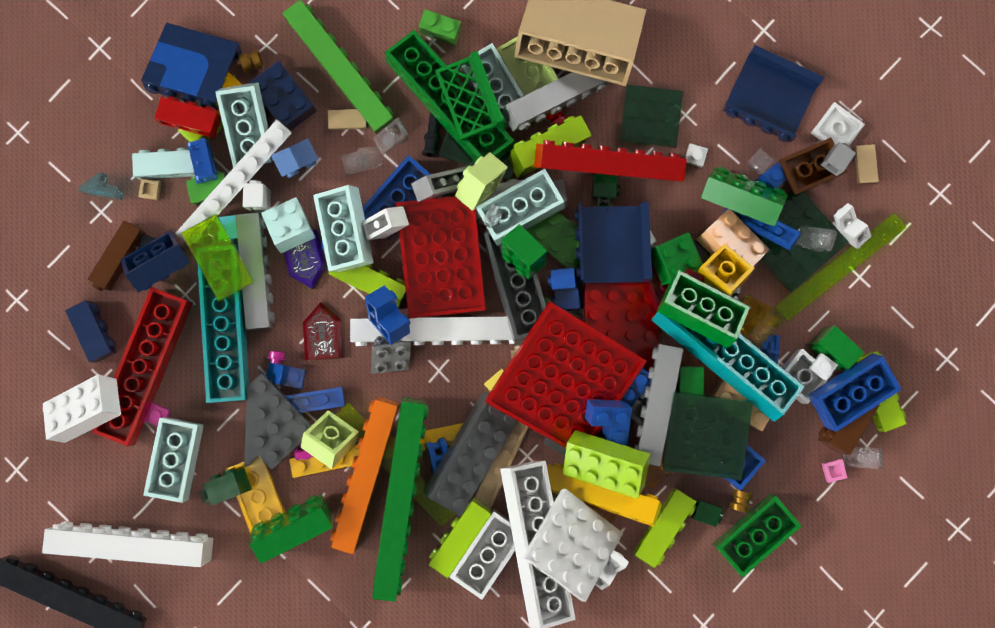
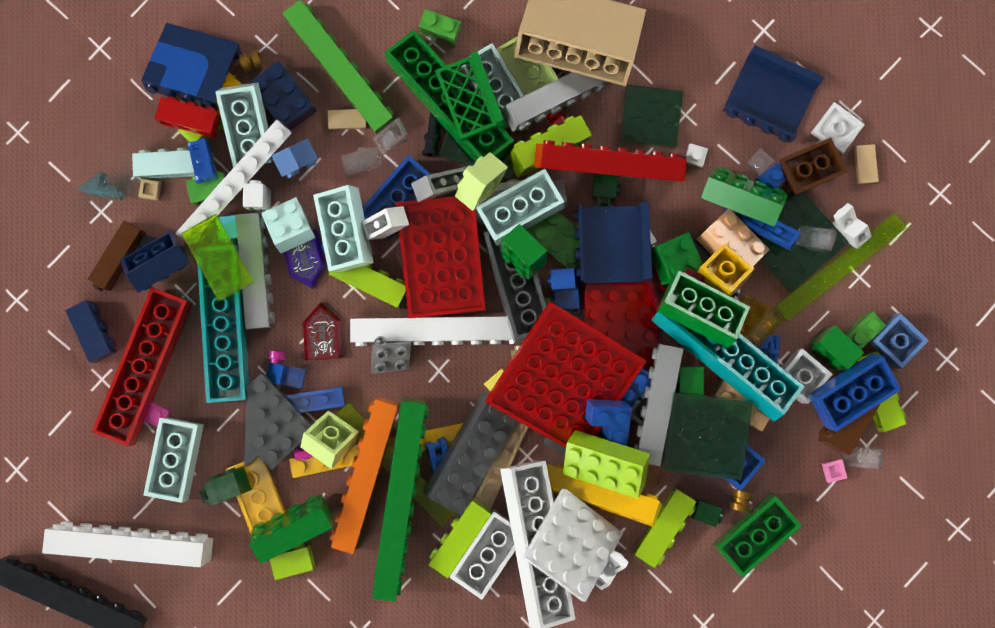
(81, 408): white brick -> none
(293, 562): none -> lime brick
(386, 316): blue brick -> none
(492, 217): clear plate -> none
(823, 367): white plate -> none
(838, 158): light grey brick -> none
(865, 329): none -> bright green brick
(898, 341): none -> medium blue brick

